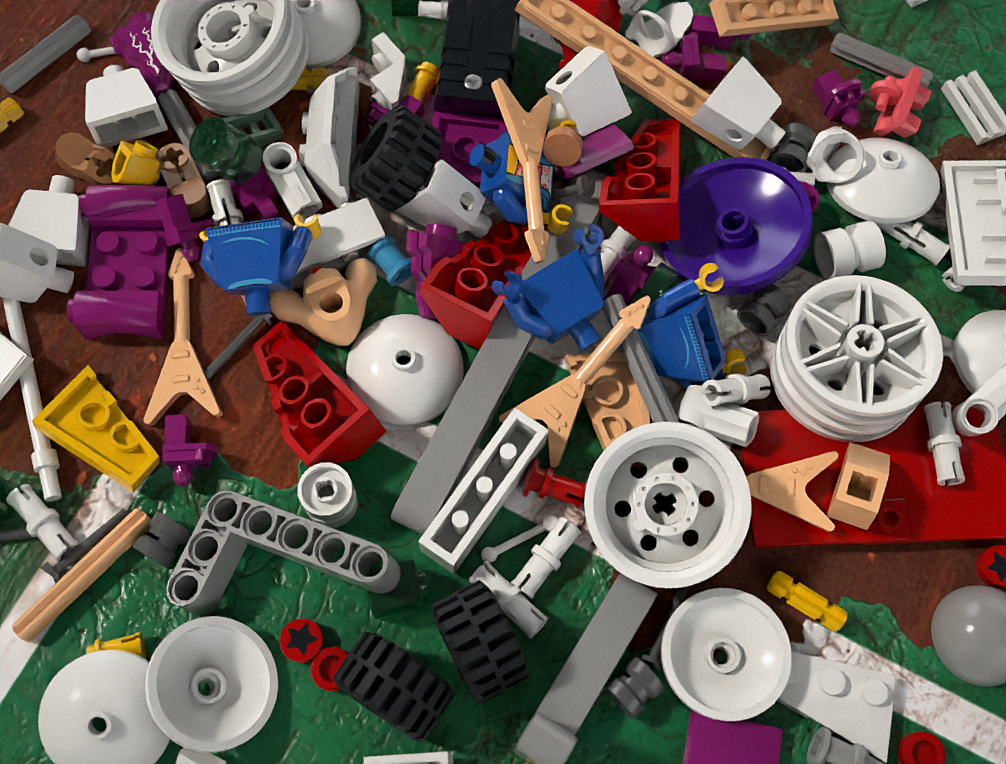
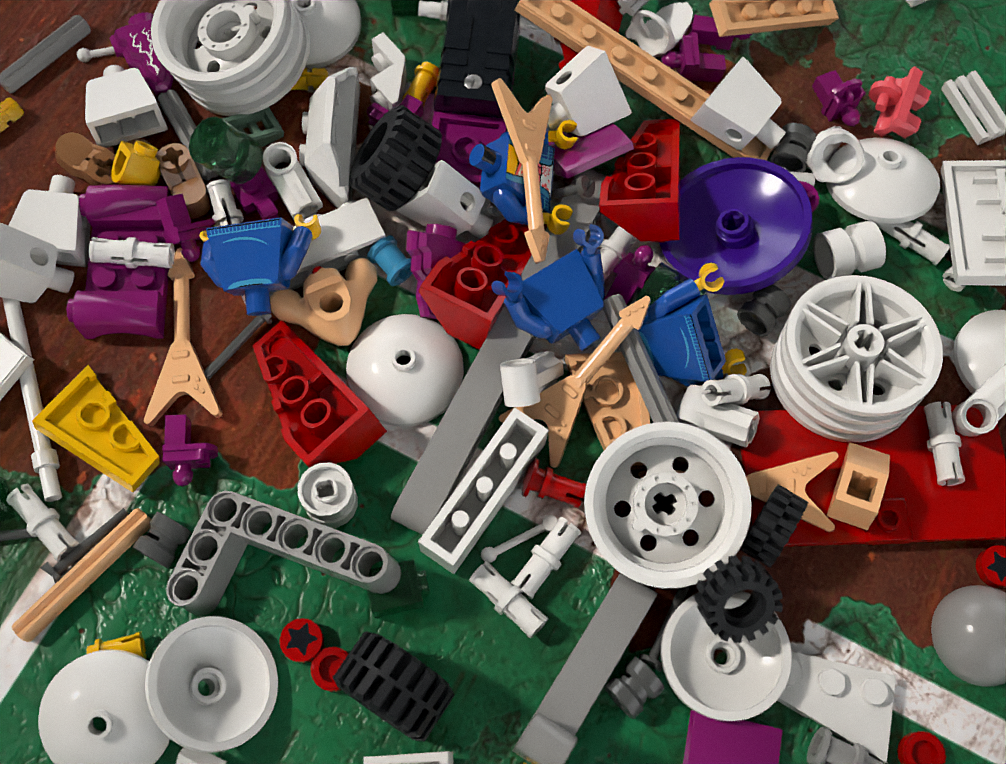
(131, 252): none -> white pin
(480, 641): black tyre -> none
(528, 377): none -> white piece
(562, 146): nougat tile -> none
(748, 616): none -> black tyre
(774, 526): none -> black tyre
(807, 601): yellow axle -> none
(875, 58): light grey axle -> none

